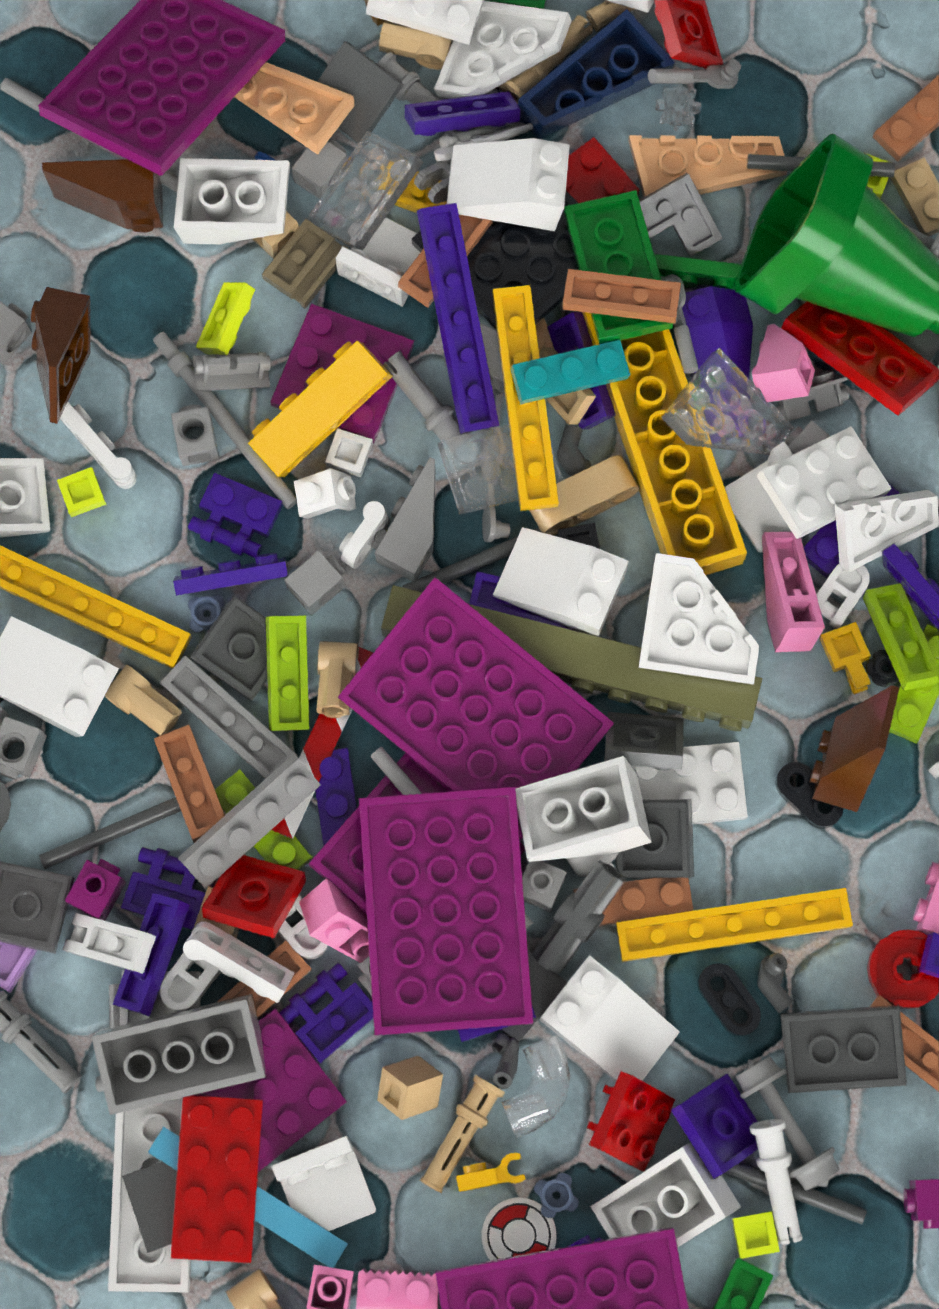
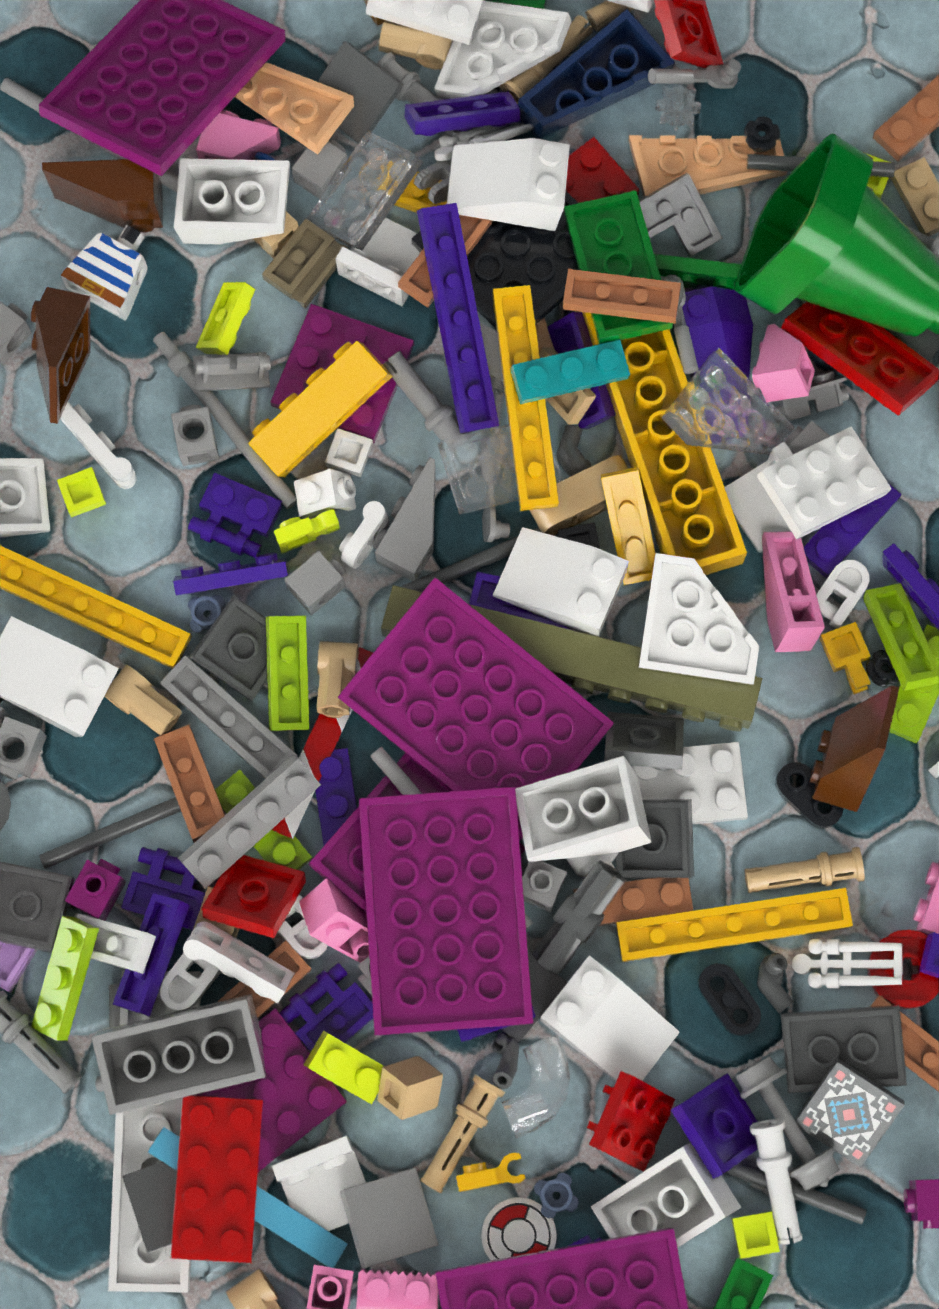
(64, 978): none -> lime plate
(109, 271): none -> torso
(237, 138): none -> bright pink slope
(299, 532): none -> neon yellow plate
(345, 1067): none -> neon yellow plate
(389, 1218): none -> light grey tile
(630, 523): none -> yellow plate
(761, 143): none -> black plate
(803, 964): none -> white piece
(822, 869): none -> tan pin
(849, 1112): none -> tile
(876, 523): white wing -> none

